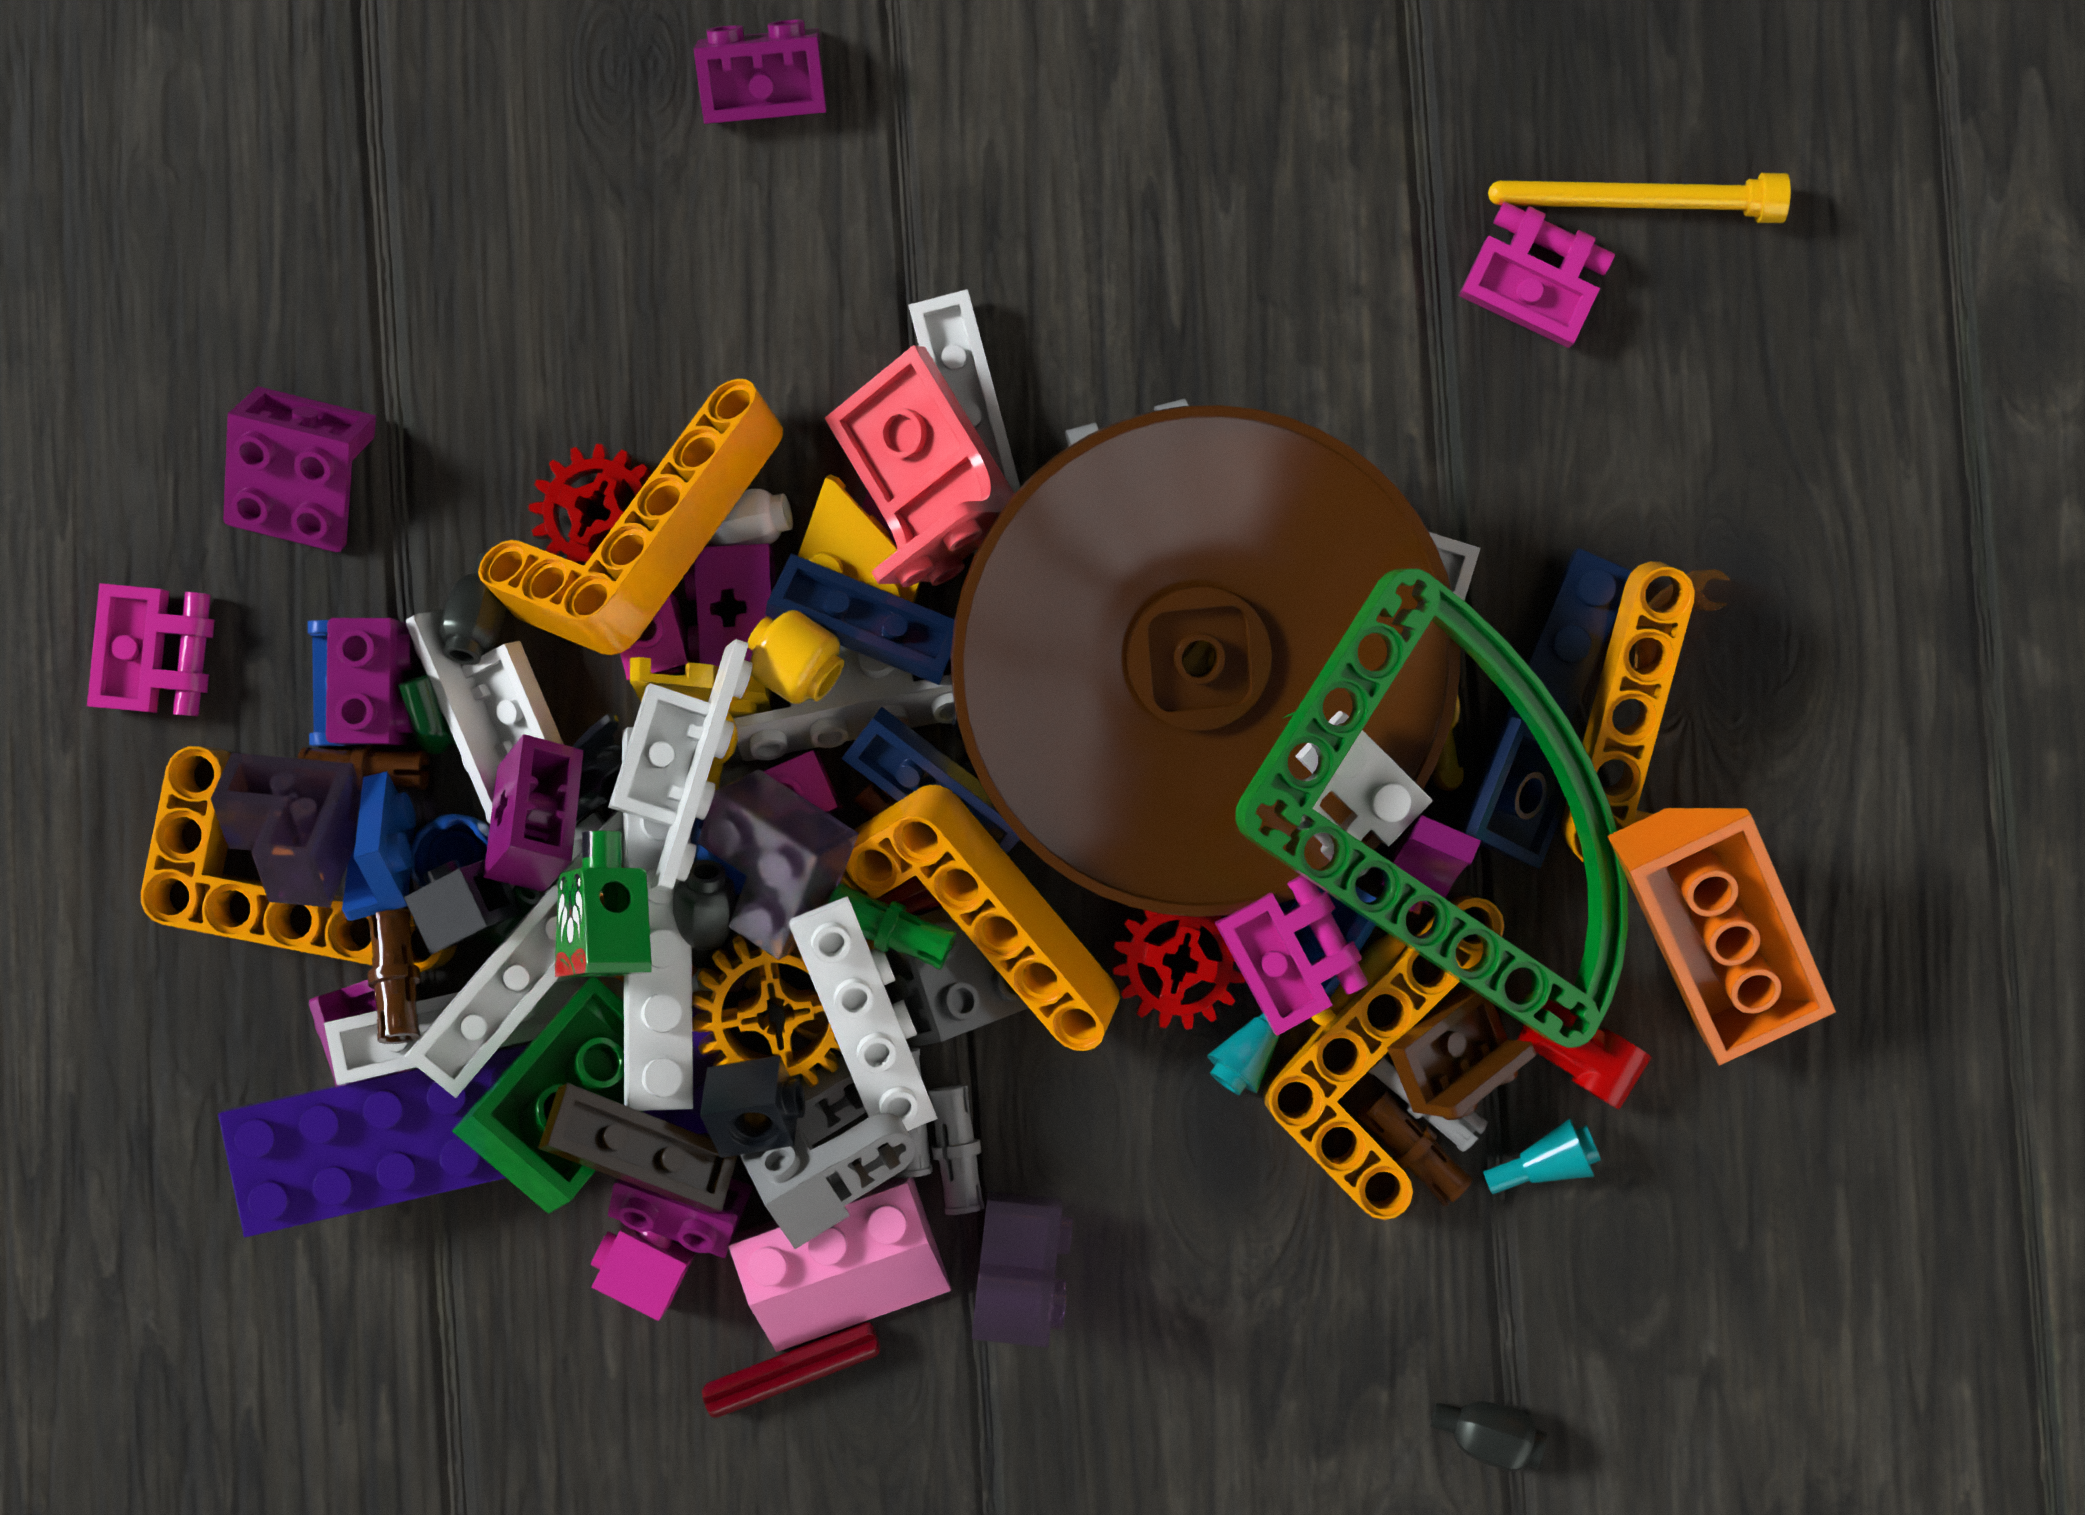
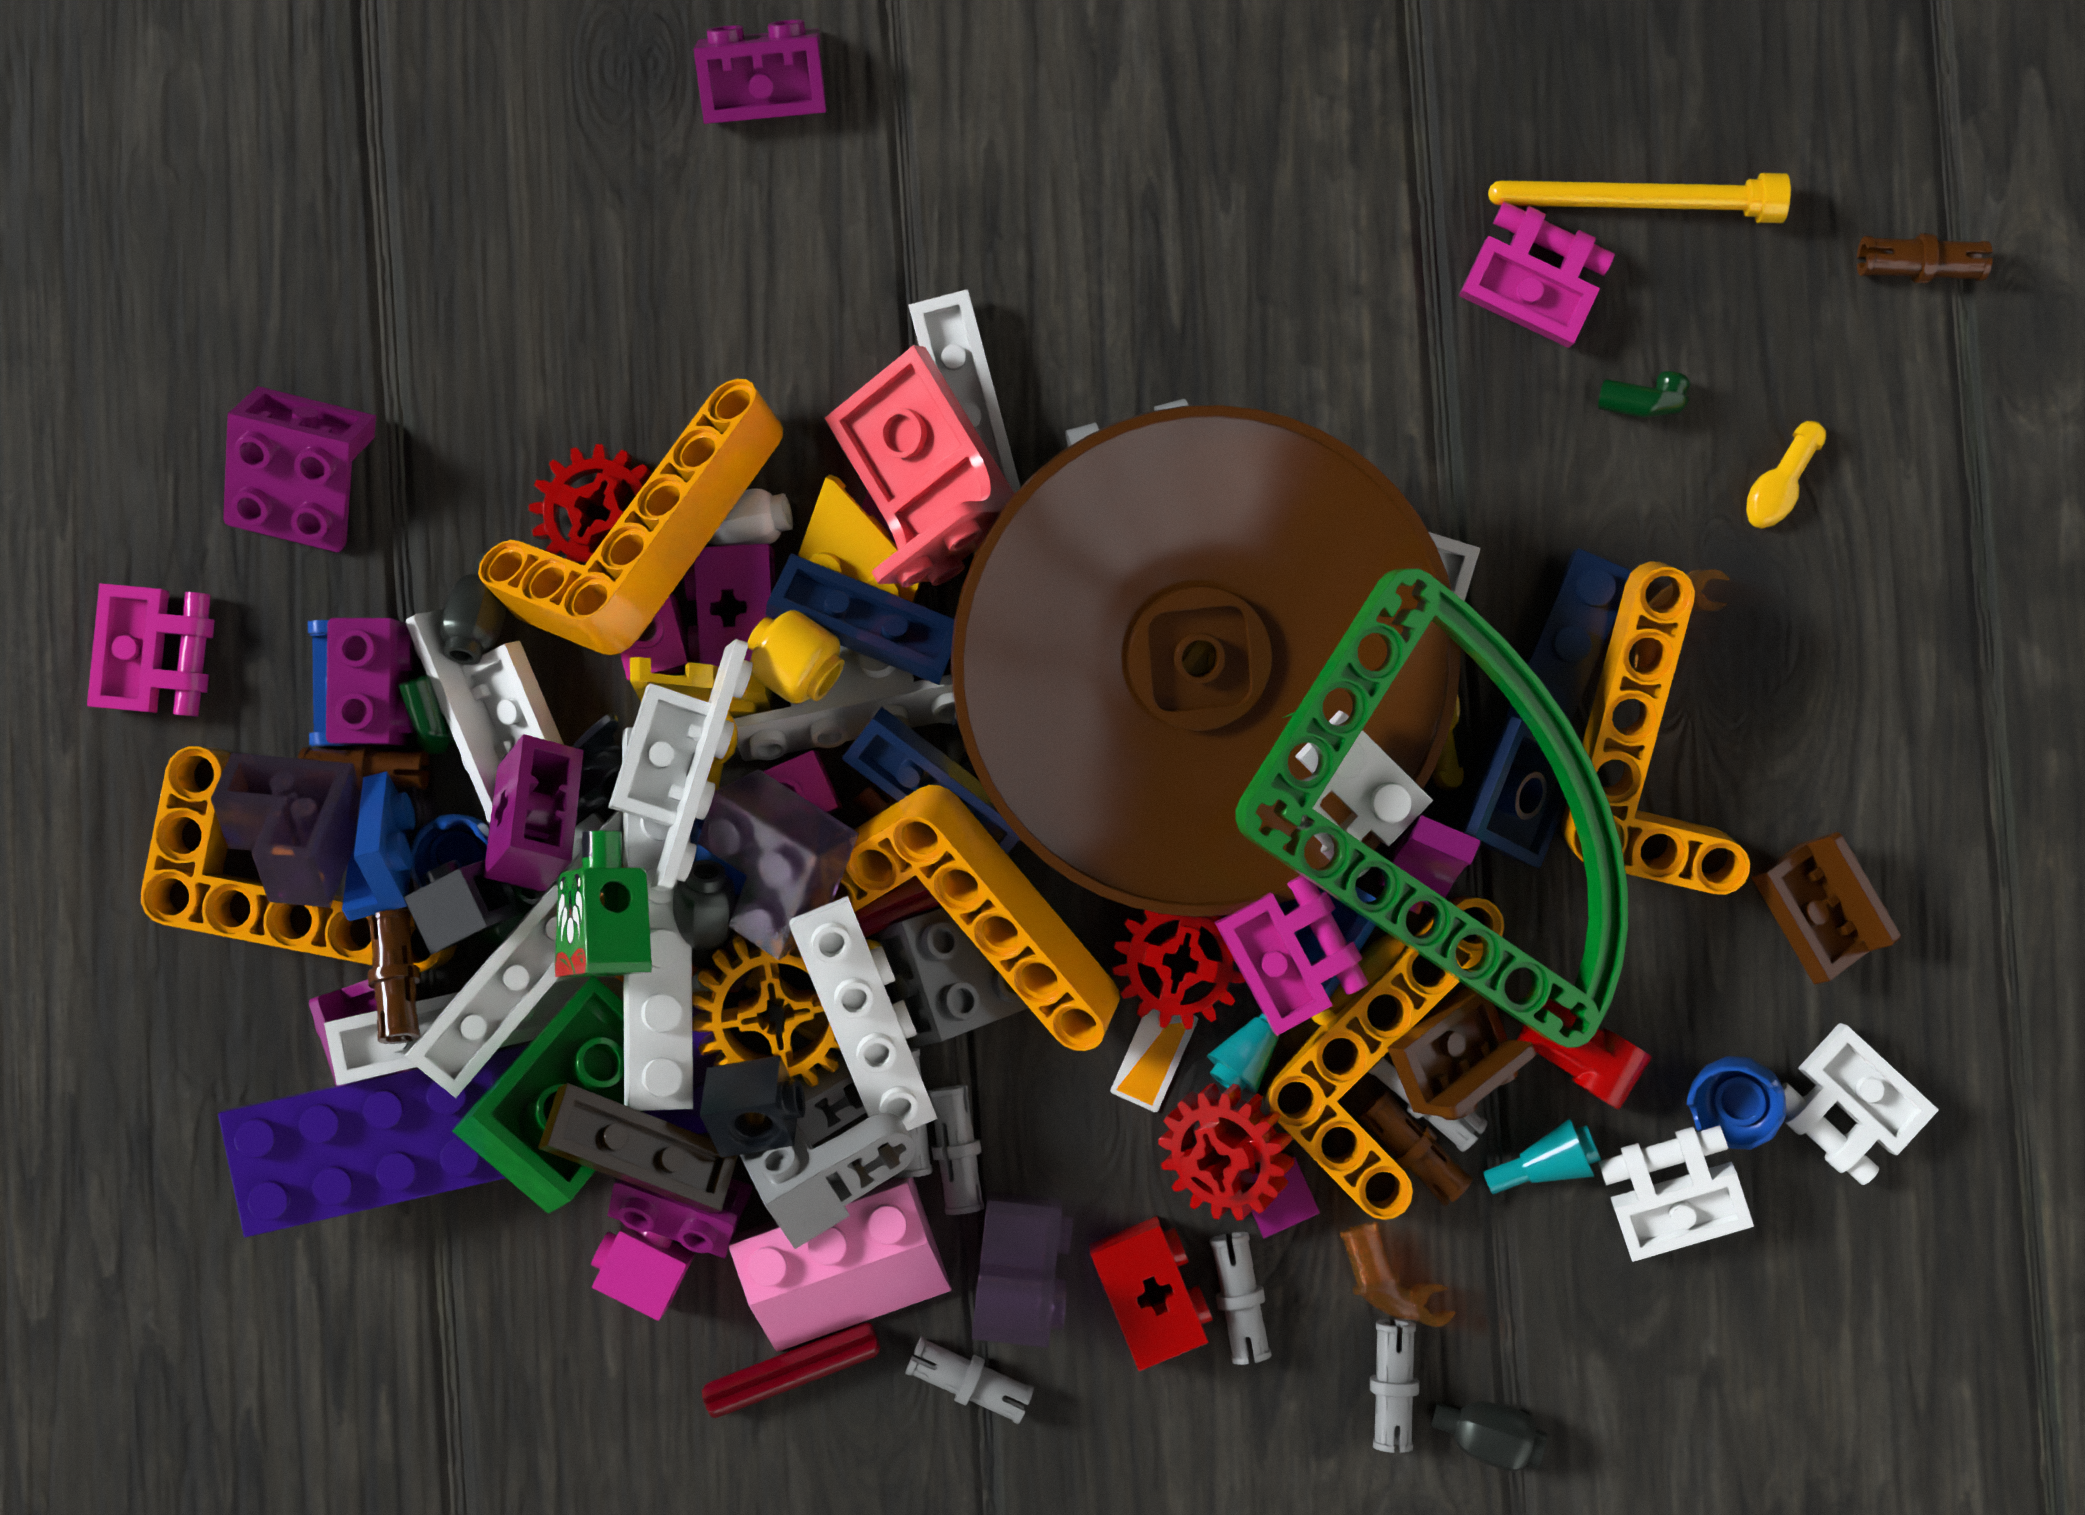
(897, 929): green pin -> none
(969, 1380): none -> light grey pin
(1151, 1061): none -> sticker
(1151, 1329): none -> red brick
(1227, 1146): none -> red gear
(1240, 1298): none -> light grey pin
(1289, 1207): none -> magenta tile
(1378, 1283): none -> clear orange piece
(1394, 1385): none -> light grey pin
(1644, 401): none -> dark green arm
(1680, 1209): none -> white plate
(1723, 926): orange slope -> none
(1740, 1098): none -> blue hair
(1778, 489): none -> yellow piece
(1825, 906): none -> reddish brown bracket
(1868, 1091): none -> white plate
(1924, 258): none -> reddish brown pin

